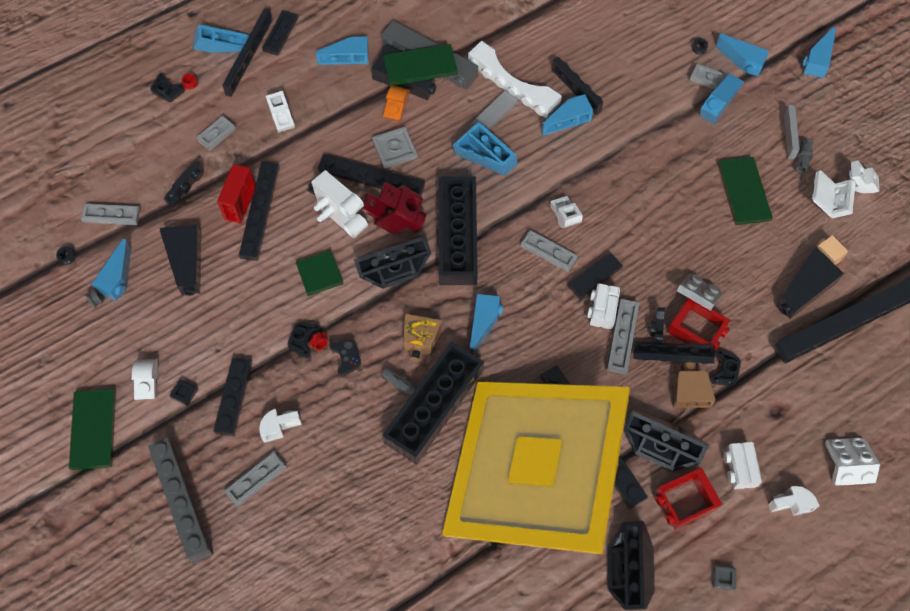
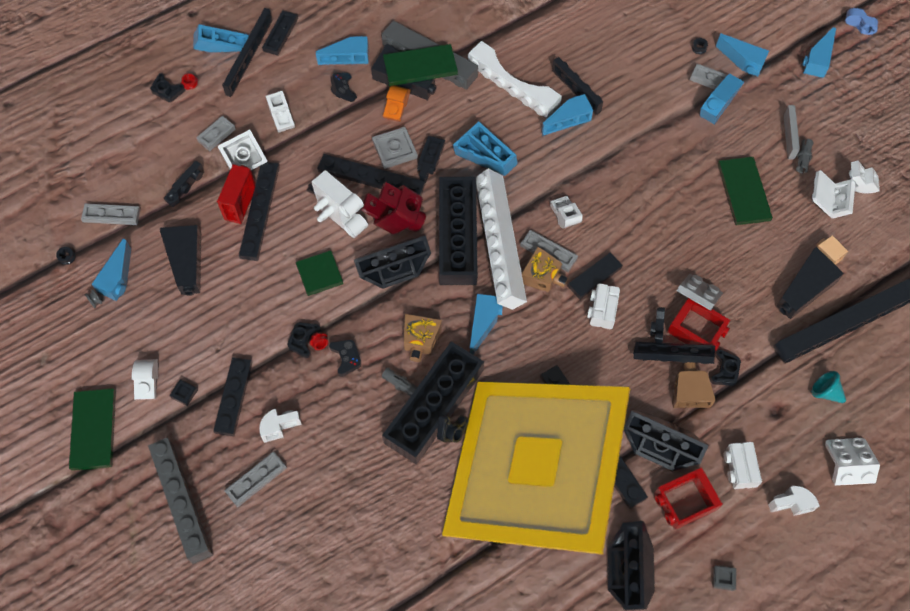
(242, 151): none -> white slope
(341, 88): none -> black piece
(430, 157): none -> black hinge
(451, 431): none -> black piece
(496, 110): light grey tile -> none
(500, 240): none -> white brick
(543, 271): none -> medium nougat torso
(623, 336): light grey plate -> none
(829, 387): none -> teal hat
(859, 19): none -> medium blue piece

